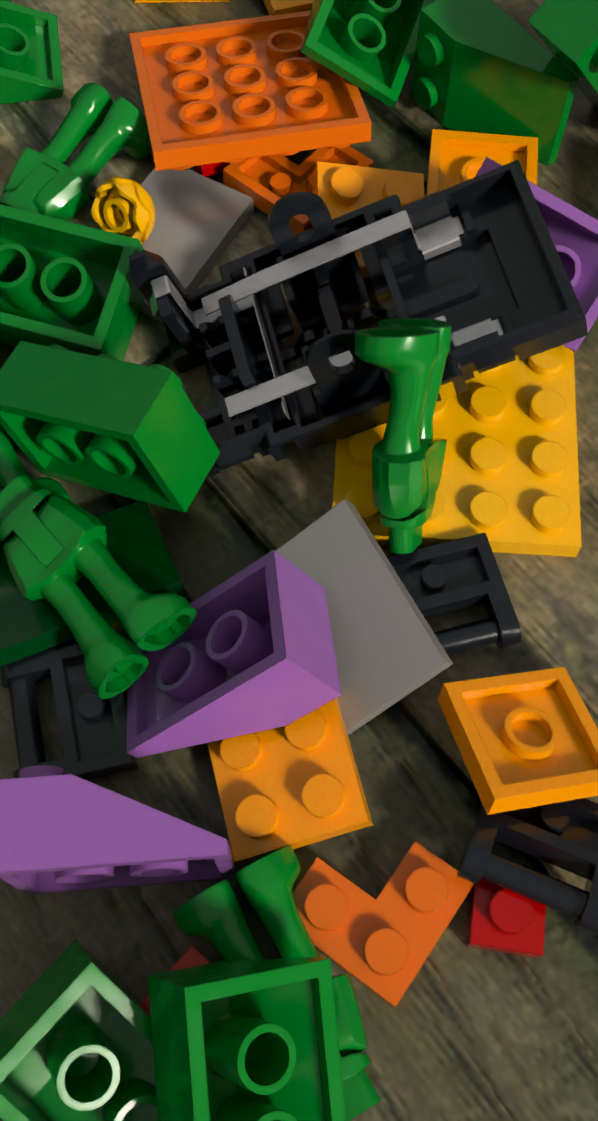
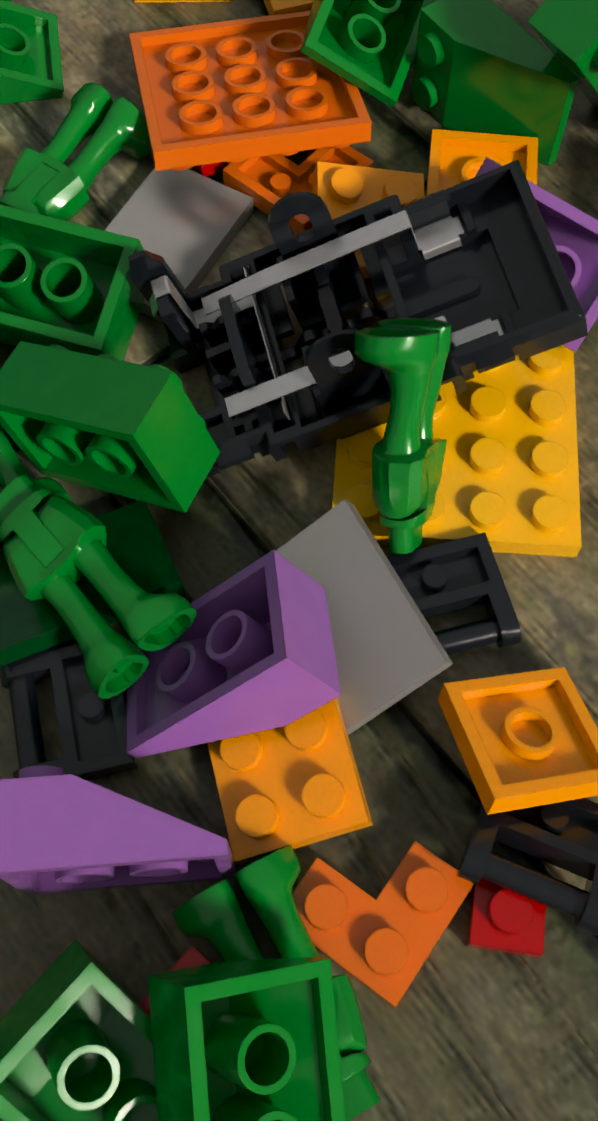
(124, 208): yellow plate -> none

